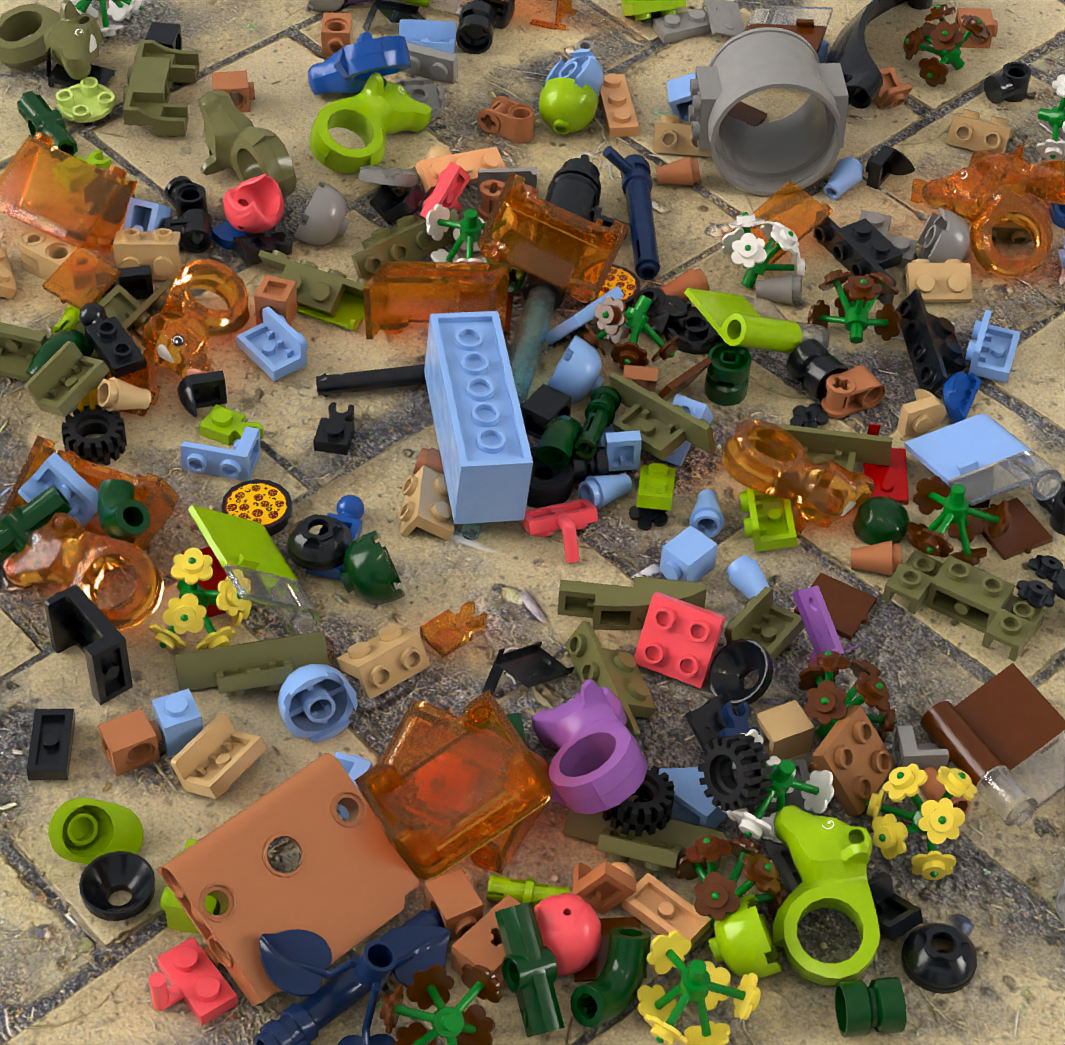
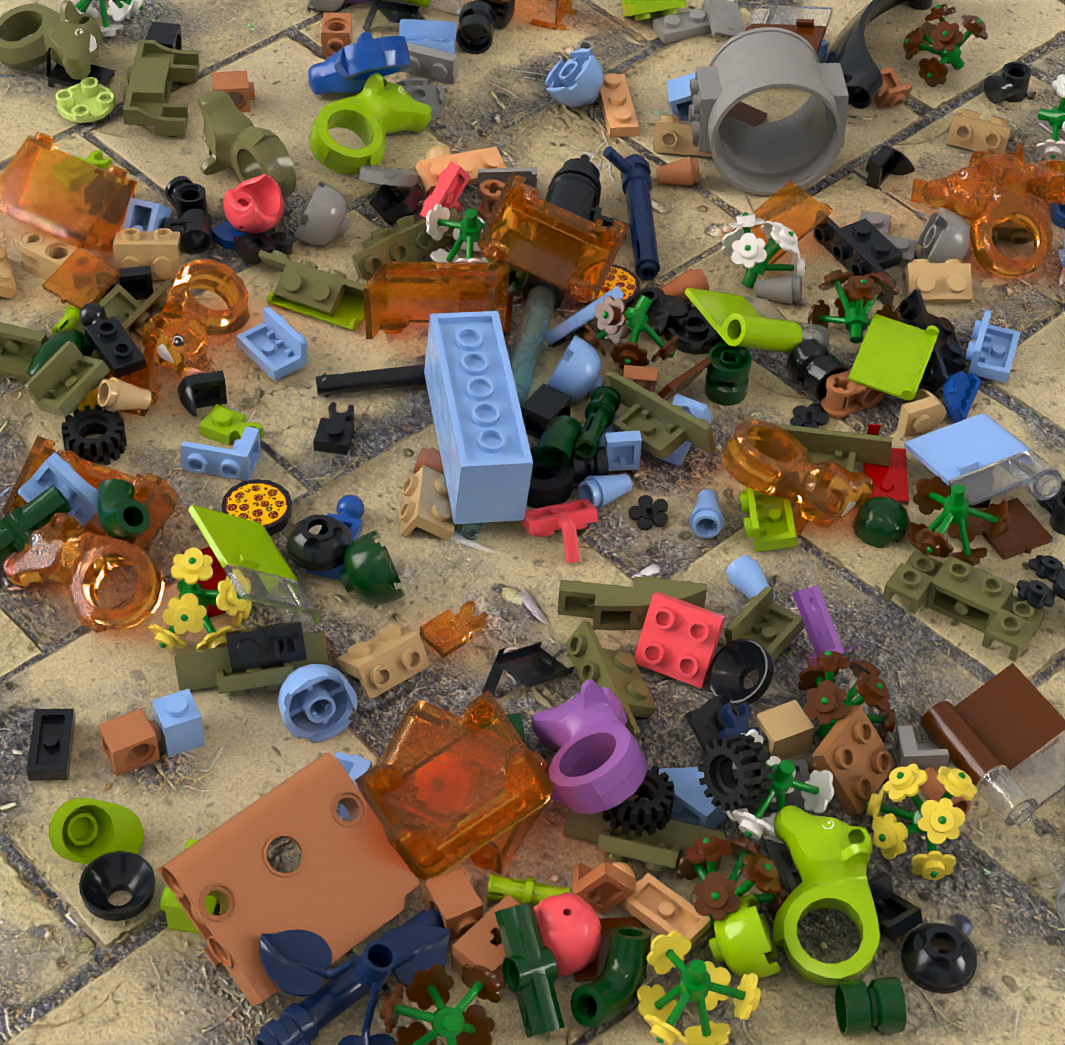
(47, 121): dark green piece -> none
(79, 622): black panel -> none
(193, 980): coral plate -> none
(216, 758): tan bracket -> none
(266, 645): none -> black plate
(277, 294): nougat brick -> none
(508, 120): nougat piece -> none
(567, 106): lime cylinder -> none
(656, 486): lime plate -> none
(688, 556): light blue brick -> none
(844, 176): light blue cone -> none
(845, 605): reddish brown piece -> none
(877, 558): nougat cone -> none
(893, 357): none -> lime piece
(987, 17): nougat brick -> none

